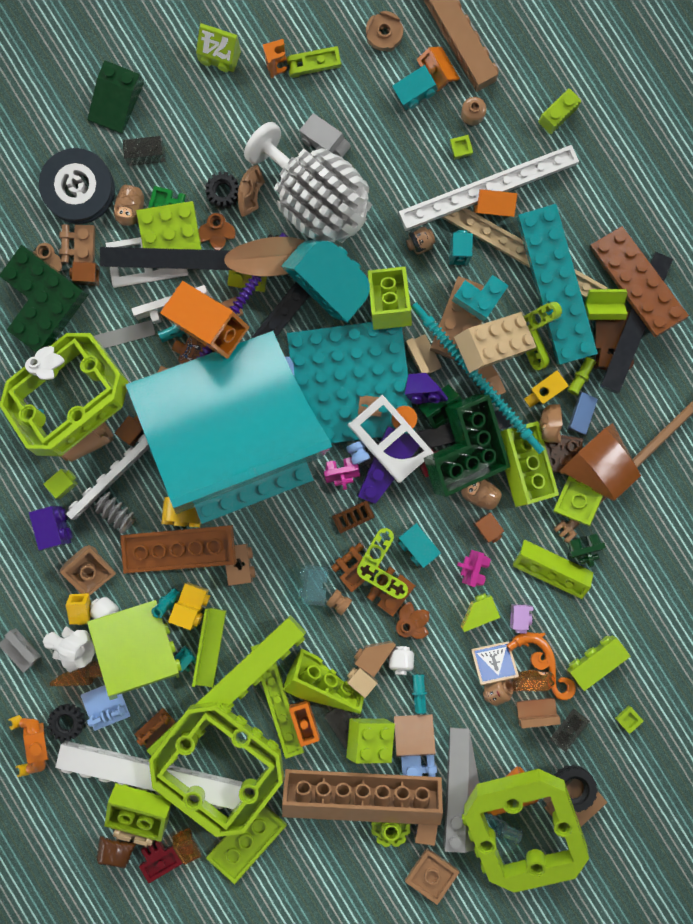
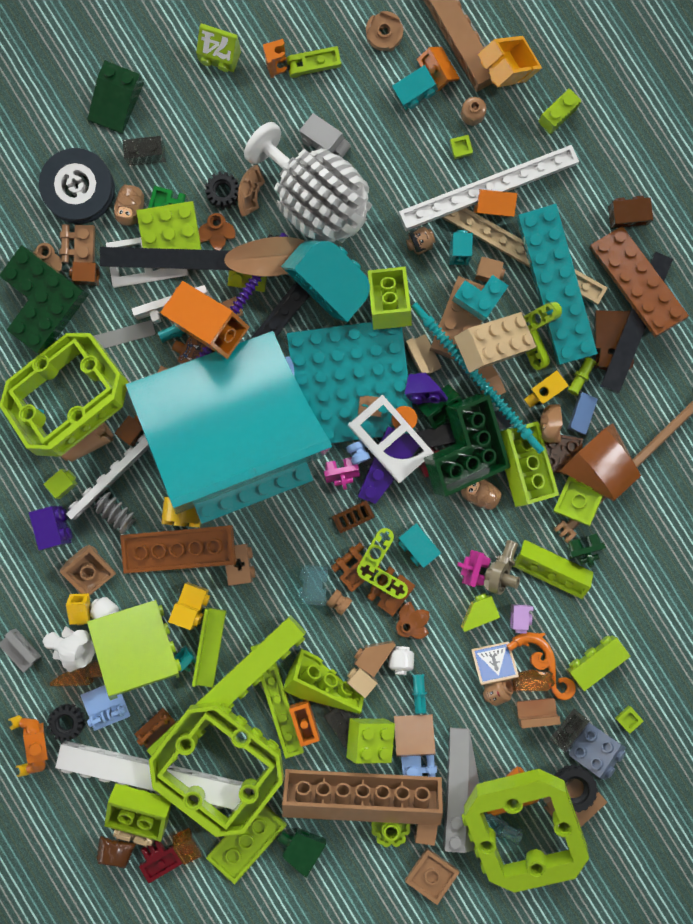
(45, 362): white plate -> none
(165, 603): teal axle -> none
(302, 849): none -> dark green torso
(489, 267): none -> medium nougat brick
(489, 528): dark orange brick -> none
(498, 573): none -> dark tan pin
(509, 61): none -> light orange piece
(597, 752): none -> sand blue bracket
(606, 304): lime panel -> none
(630, 212): none -> reddish brown brick

